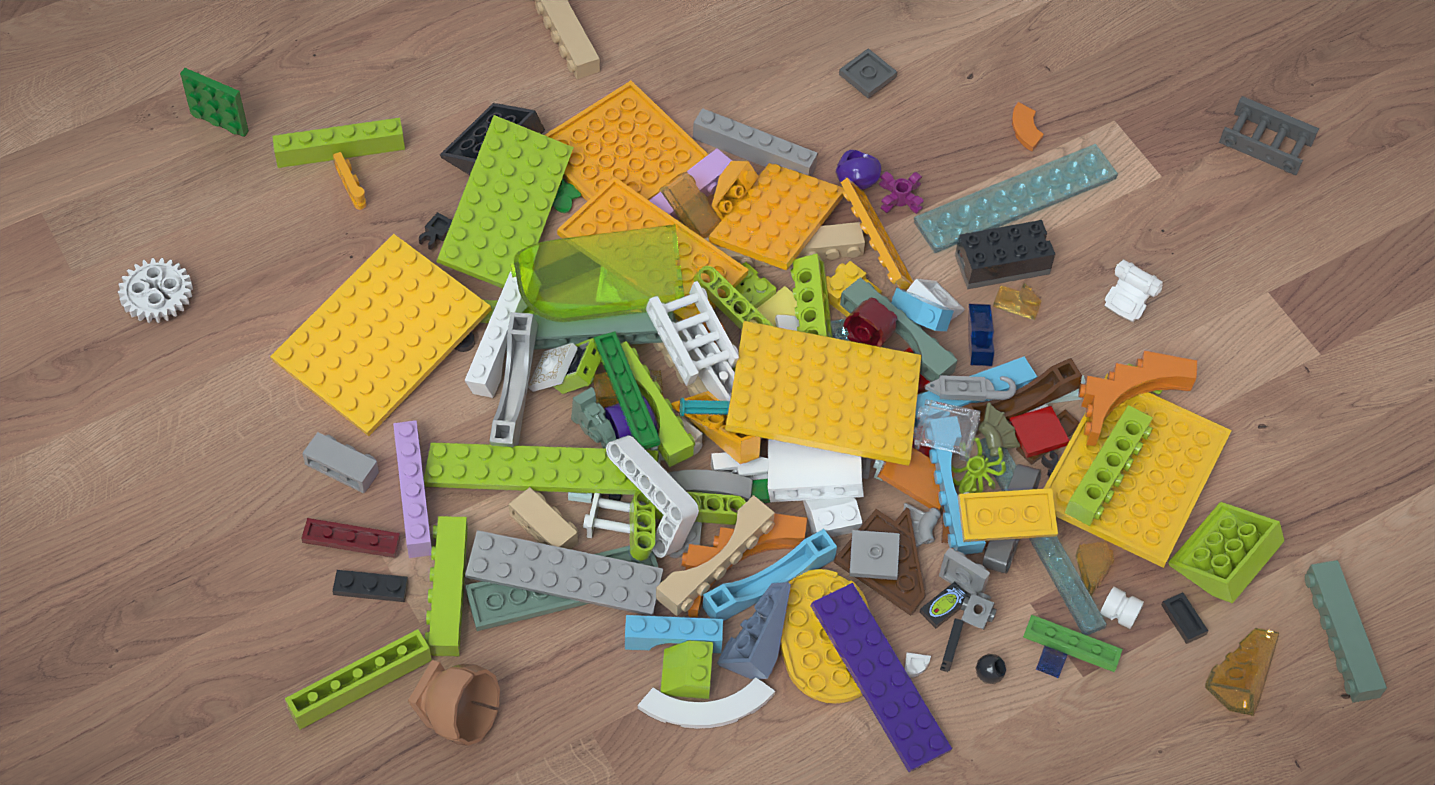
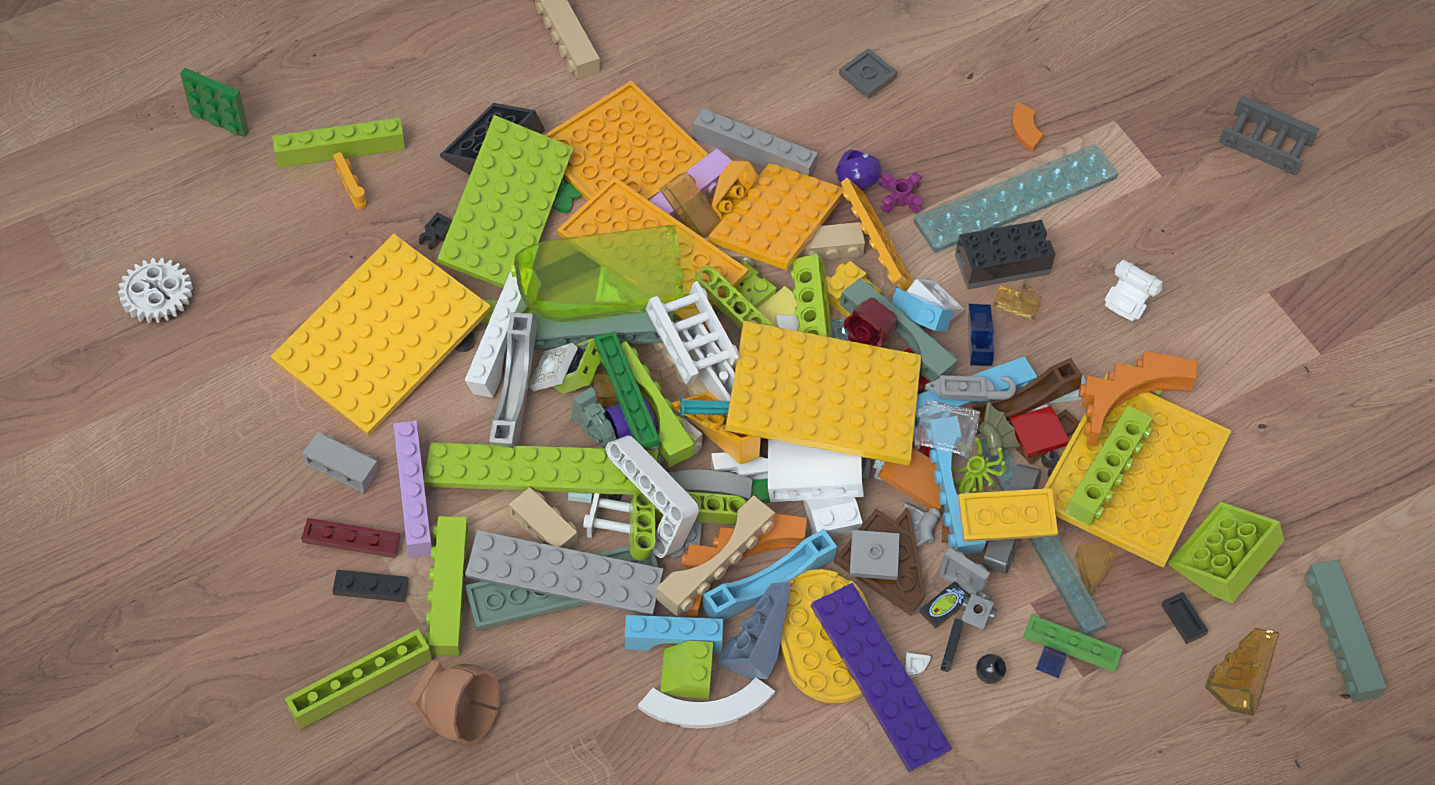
(1121, 607): white wheel -> none

